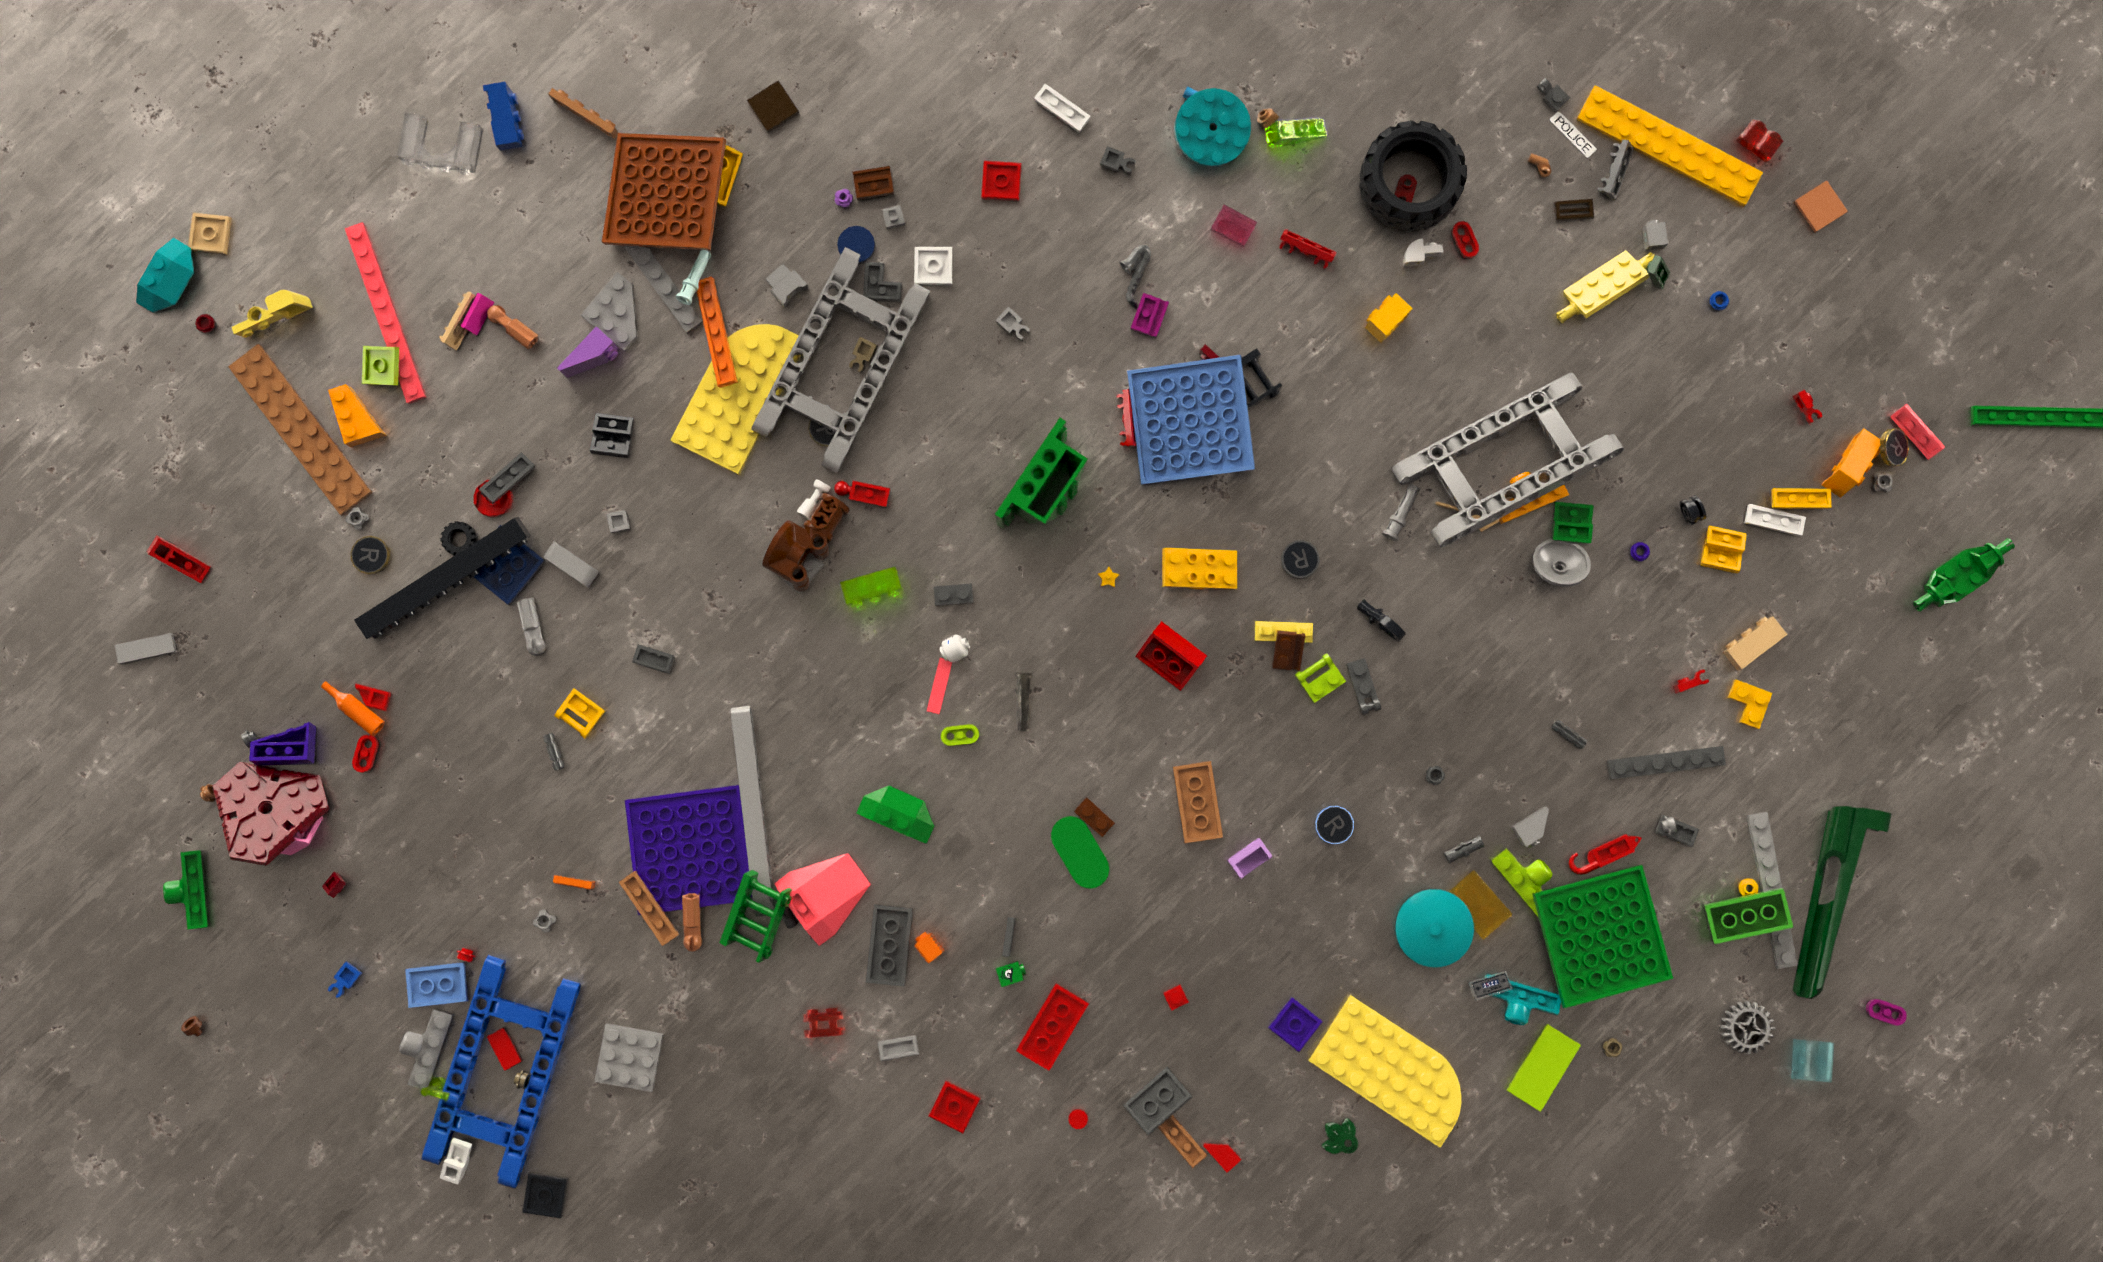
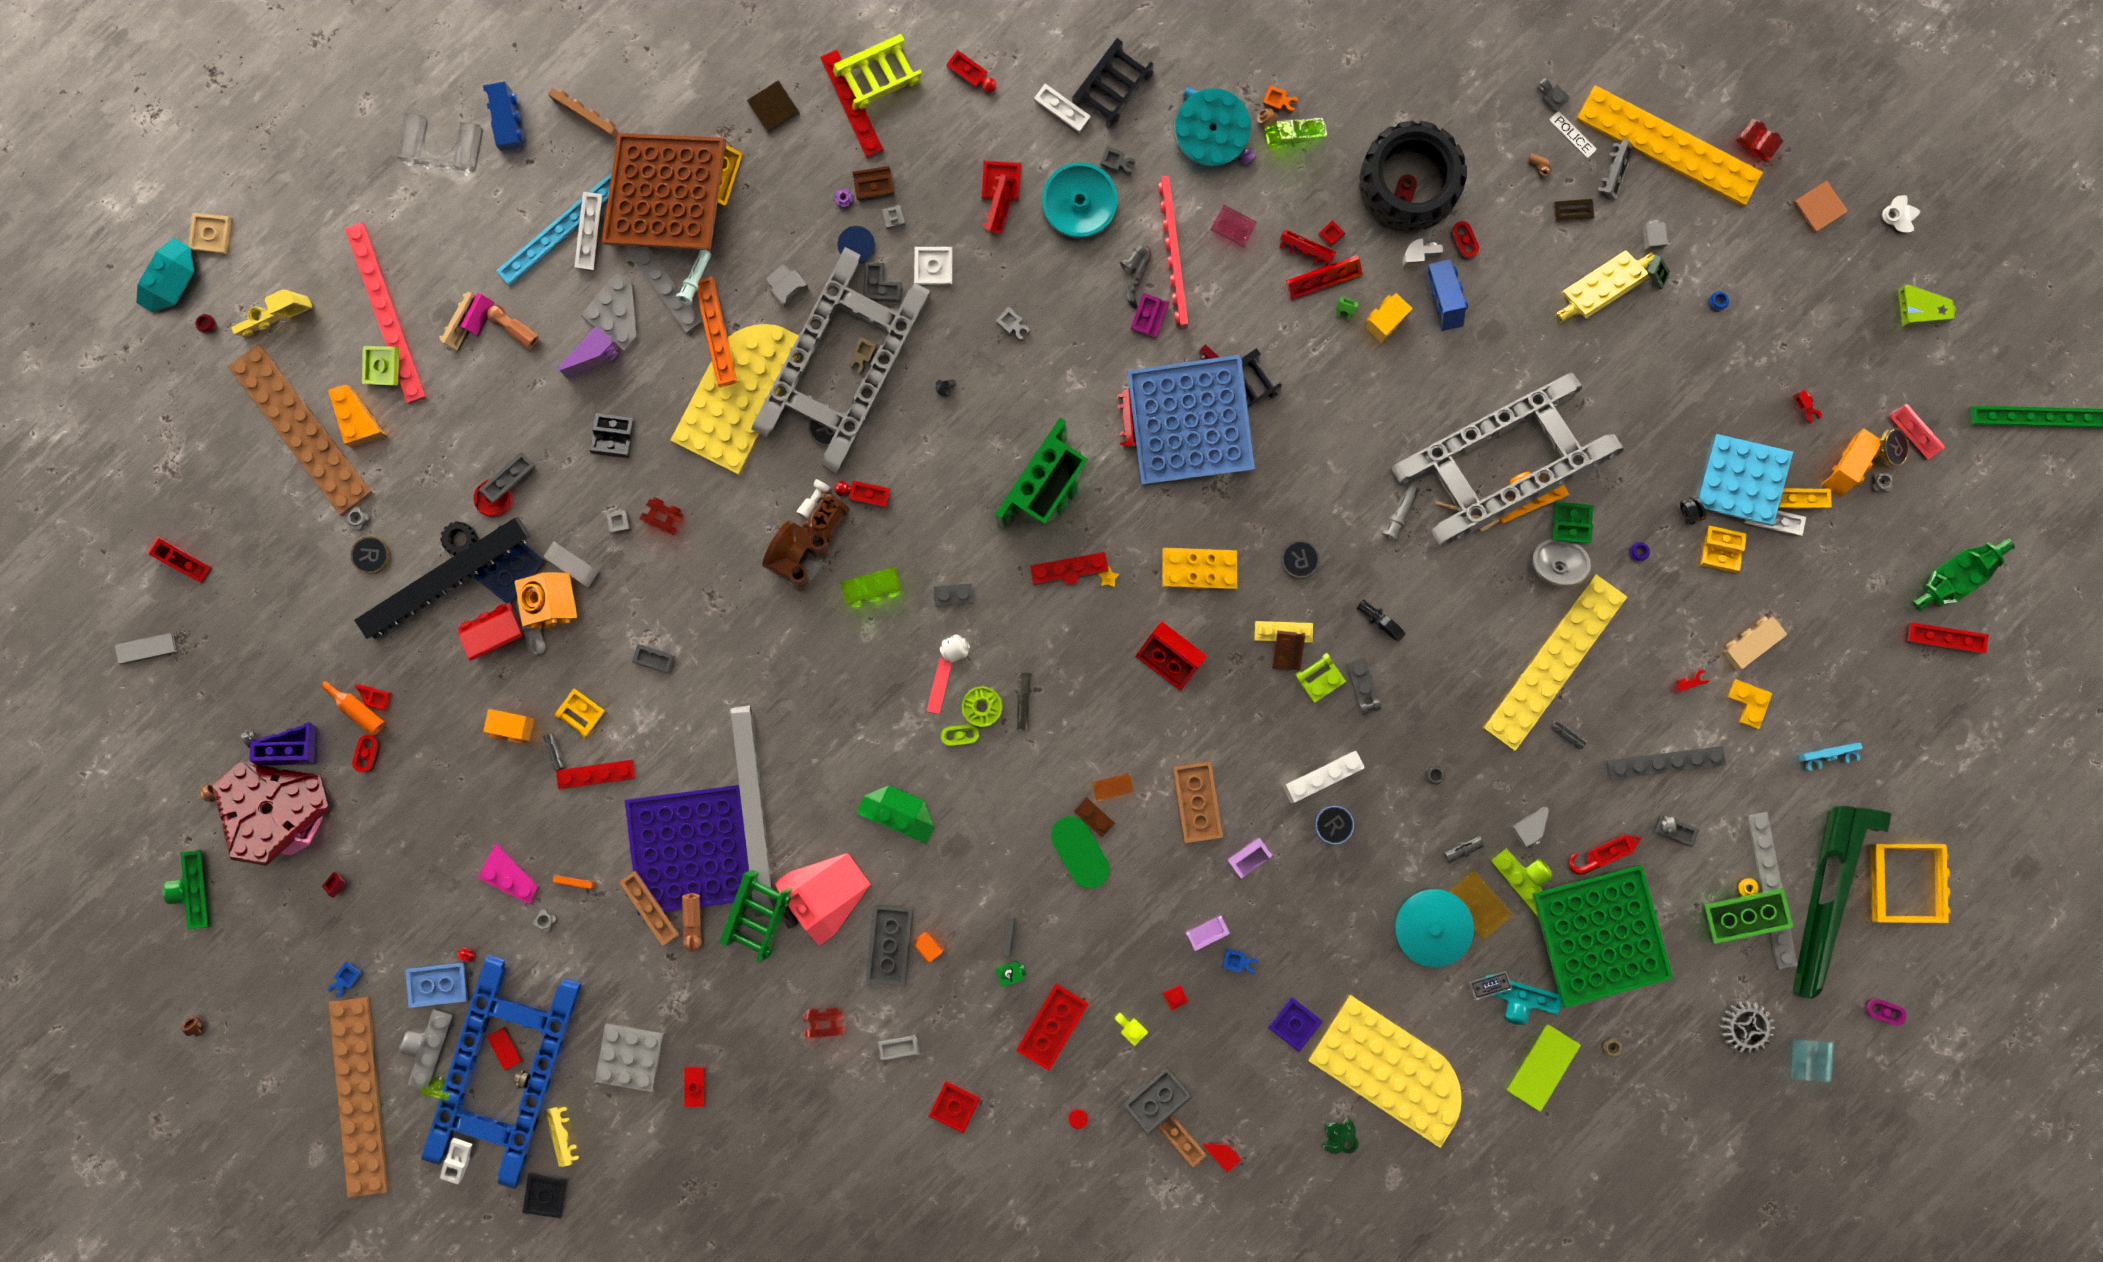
(358, 1097): none -> medium nougat plate
(490, 631): none -> slope
(504, 724): none -> light orange brick
(507, 876): none -> dark pink wing
(546, 600): none -> light orange brick
(549, 238): none -> medium azure tile
(559, 1136): none -> light yellow plate
(588, 231): none -> white plate
(595, 774): none -> red plate
(672, 513): none -> clear red brick
(694, 1086): none -> red plate
(858, 118): none -> red plate
(862, 59): none -> neon yellow fence
(942, 386): none -> black plate
(971, 72): none -> red plate
(978, 695): none -> lime wheel
(1000, 204): none -> red plate
(1069, 569): none -> red hinge
(1079, 200): none -> teal dish
(1104, 66): none -> black fence
(1112, 786): none -> clear orange tile
(1132, 1030): none -> neon yellow plate
(1174, 259): none -> coral plate
(1207, 933): none -> lavender panel
(1236, 960): none -> blue plate
(1246, 156): none -> medium lavender plate
(1277, 98): none -> orange plate
(1323, 777): none -> white arch
(1324, 277): none -> red plate
(1331, 233): none -> red tile
(1346, 305): none -> bright green tile
(1448, 294): none -> wedge
(1555, 662): none -> light yellow plate
(1745, 479): none -> medium azure plate
(1831, 754): none -> medium azure plate
(1902, 214): none -> white plate
(1924, 307): none -> lime slope
(1942, 892): none -> yellow window
(1948, 638): none -> red plate

